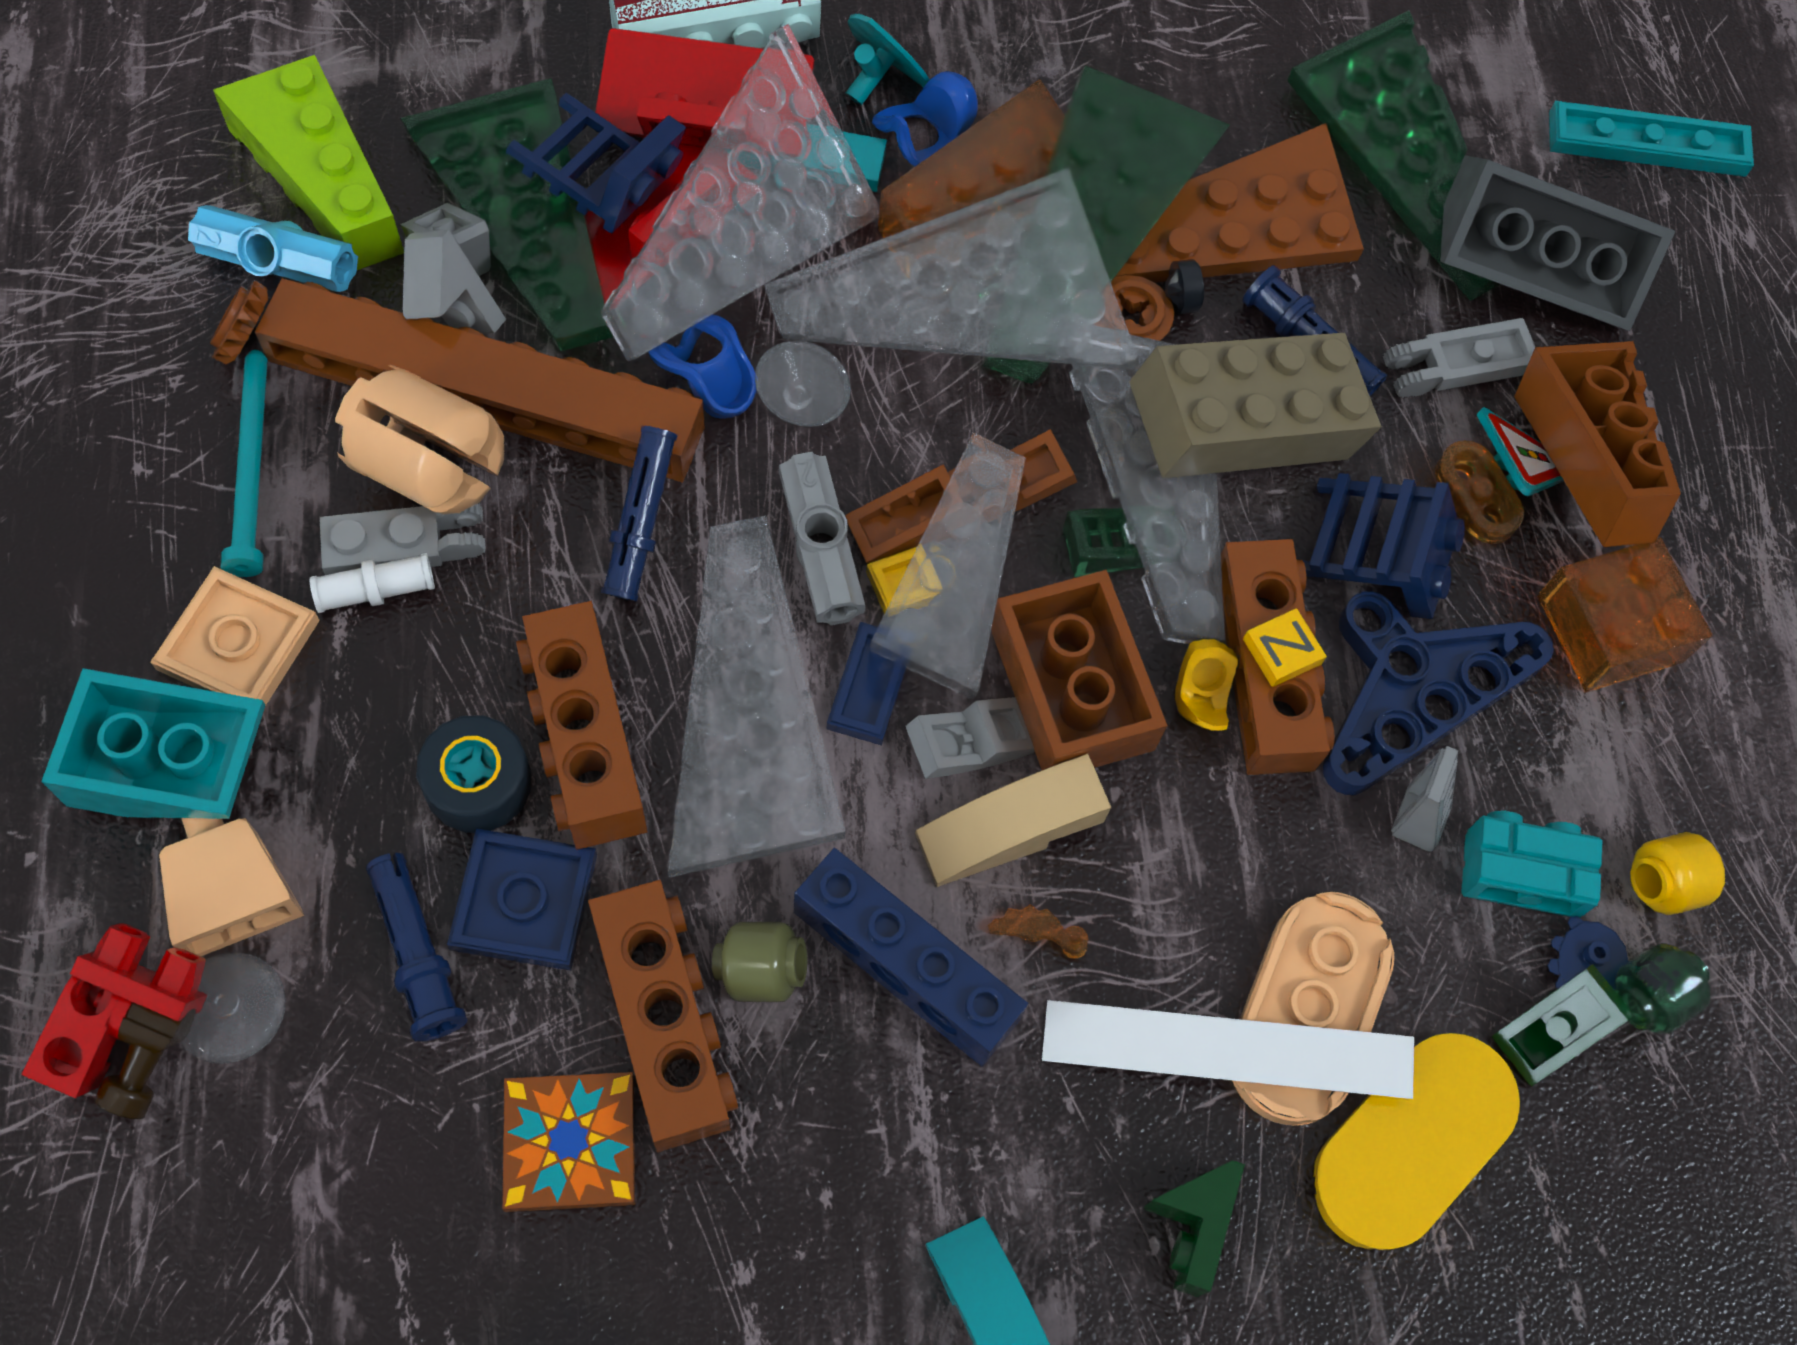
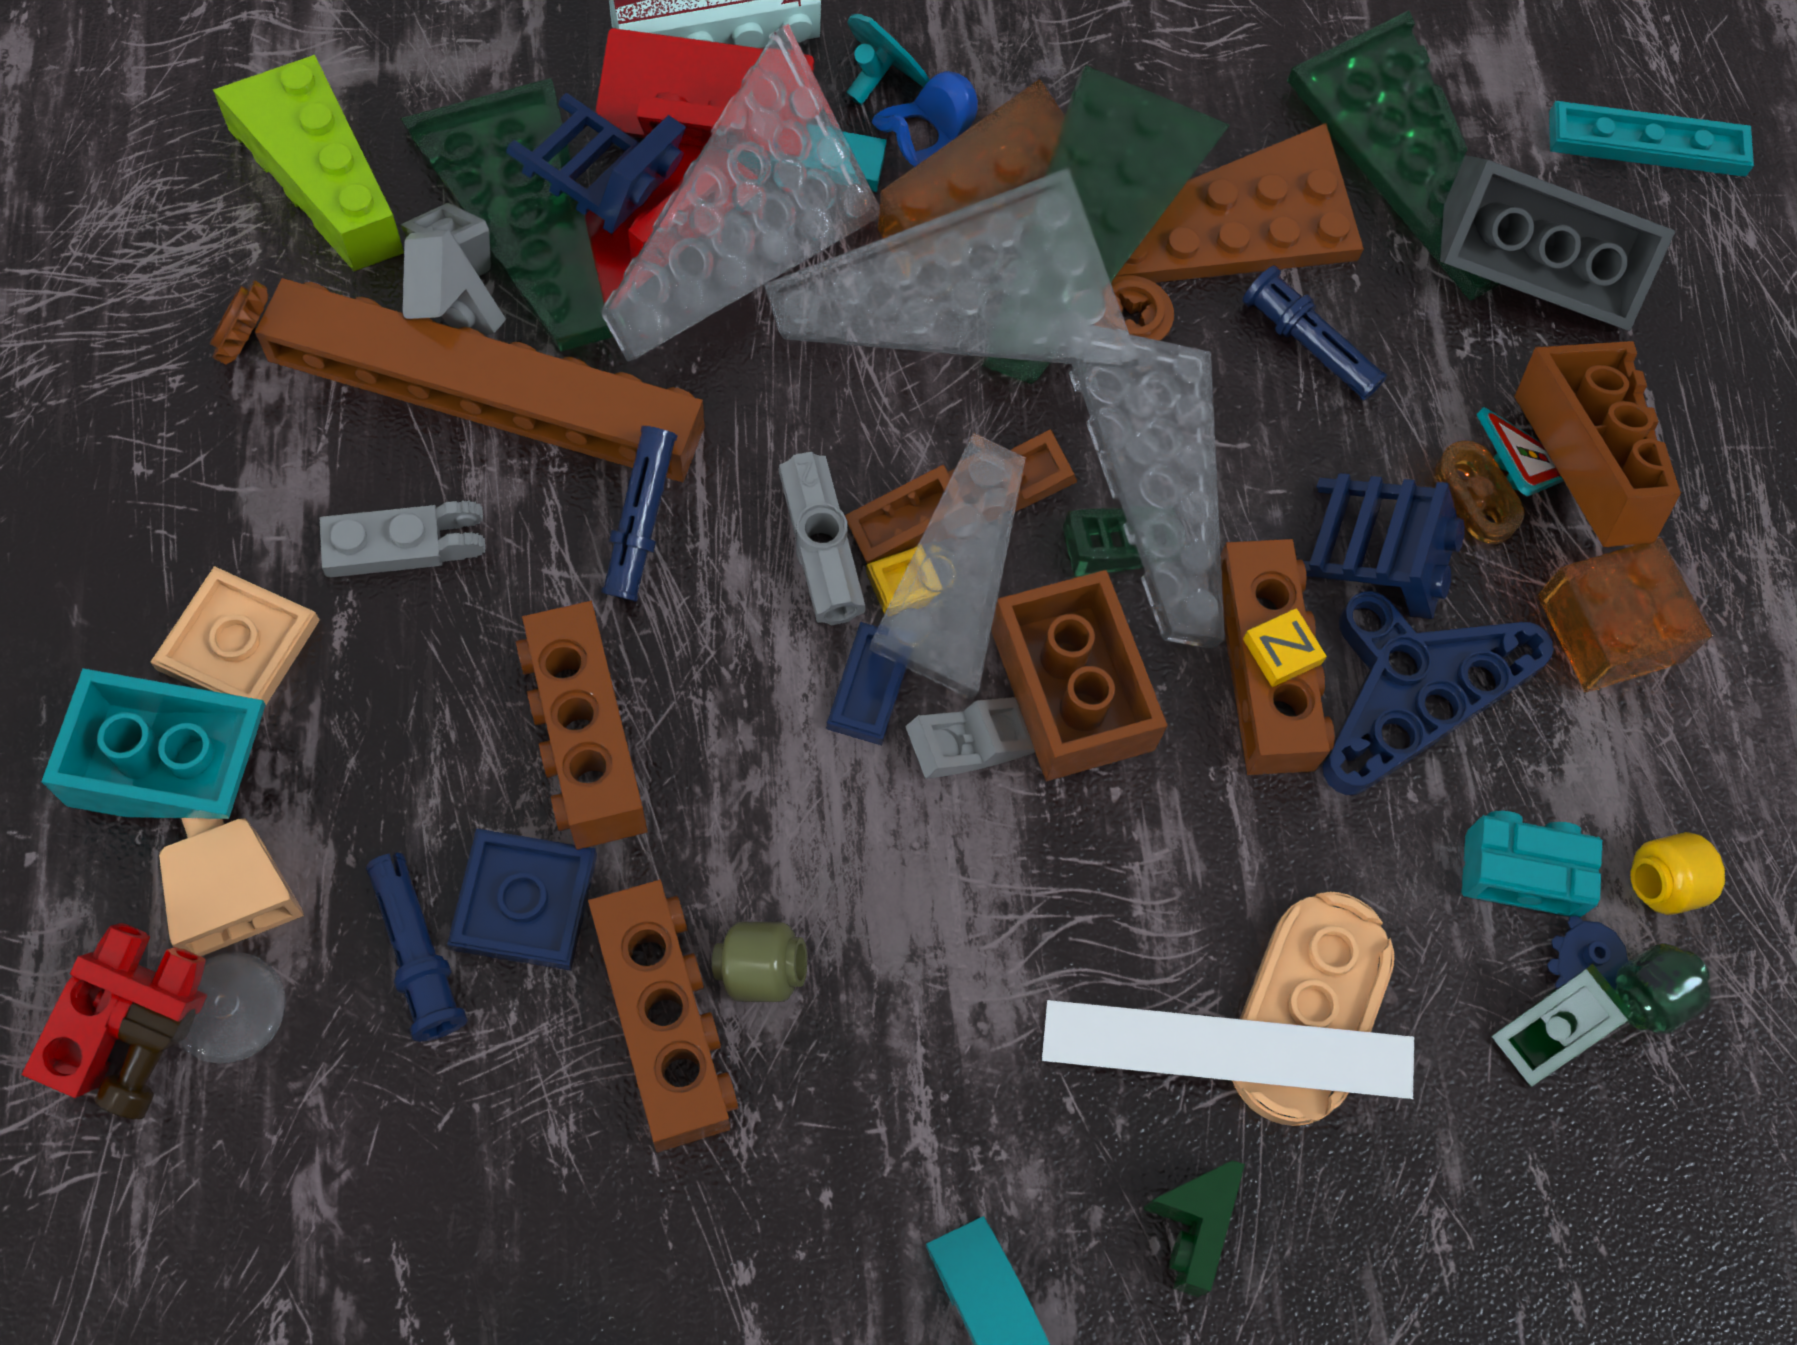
(242, 557): teal bar -> none
(295, 254): medium azure piece -> none
(371, 583): white pin -> none
(397, 451): light nougat cylinder -> none
(463, 755): black wheel -> none
(568, 1142): tile -> none
(723, 382): blue piece -> none
(752, 738): clear wing -> none
(802, 383): clear piece -> none
(908, 956): dark blue brick -> none
(1014, 820): tan slope -> none
(1037, 925): clear orange piece -> none
(1185, 286): black tile -> none
(1206, 683): yellow hair -> none
(1253, 404): dark tan brick -> none
(1408, 1159): yellow tile -> none
(1428, 802): light grey slope -> none
(1462, 357): light grey hinge -> none

